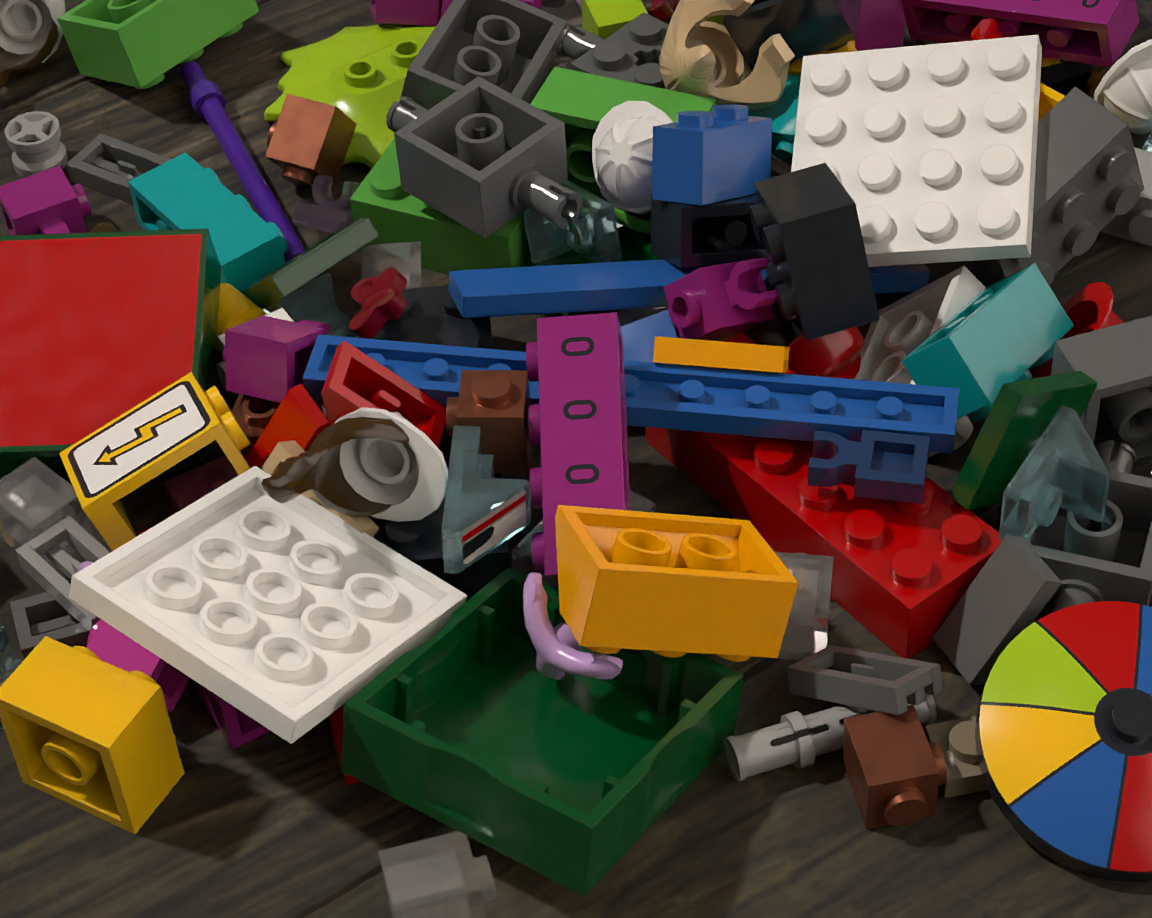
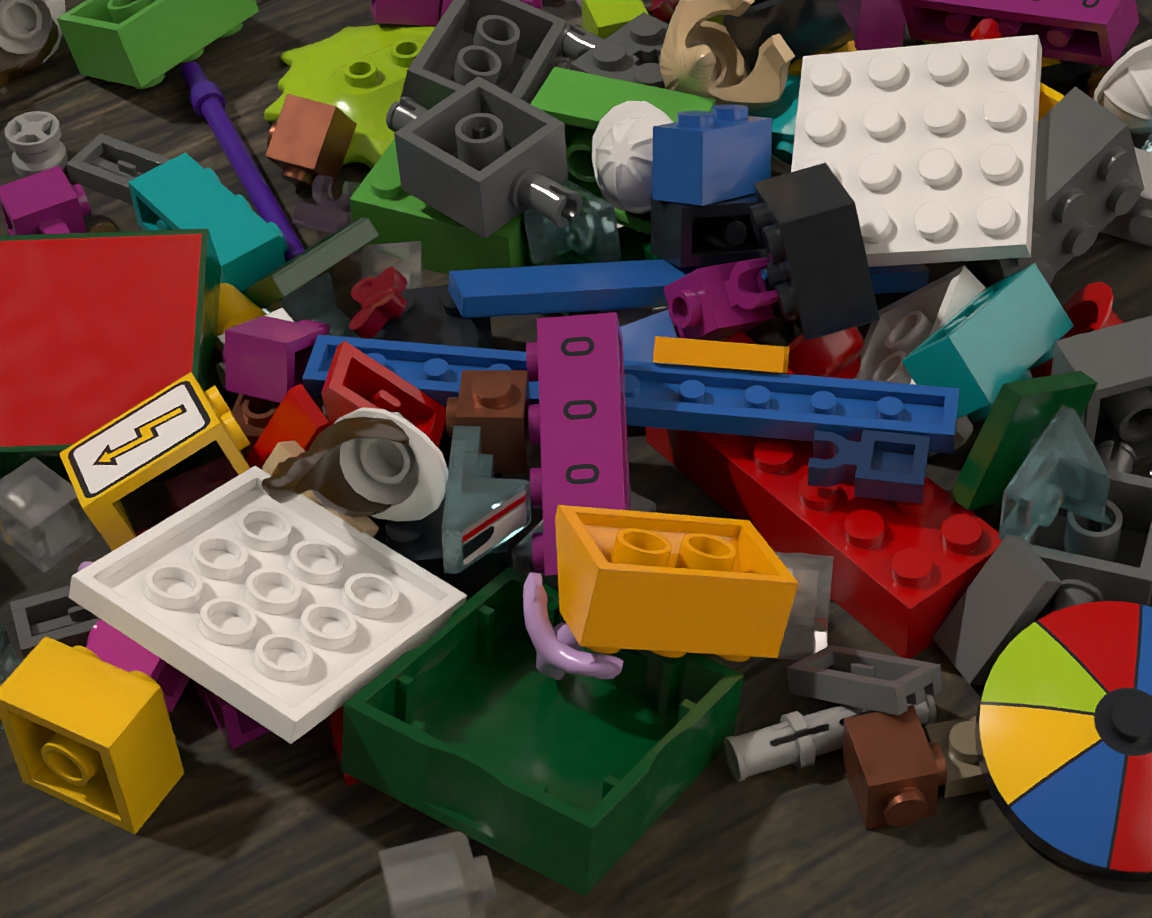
(47, 577): light grey tile -> none

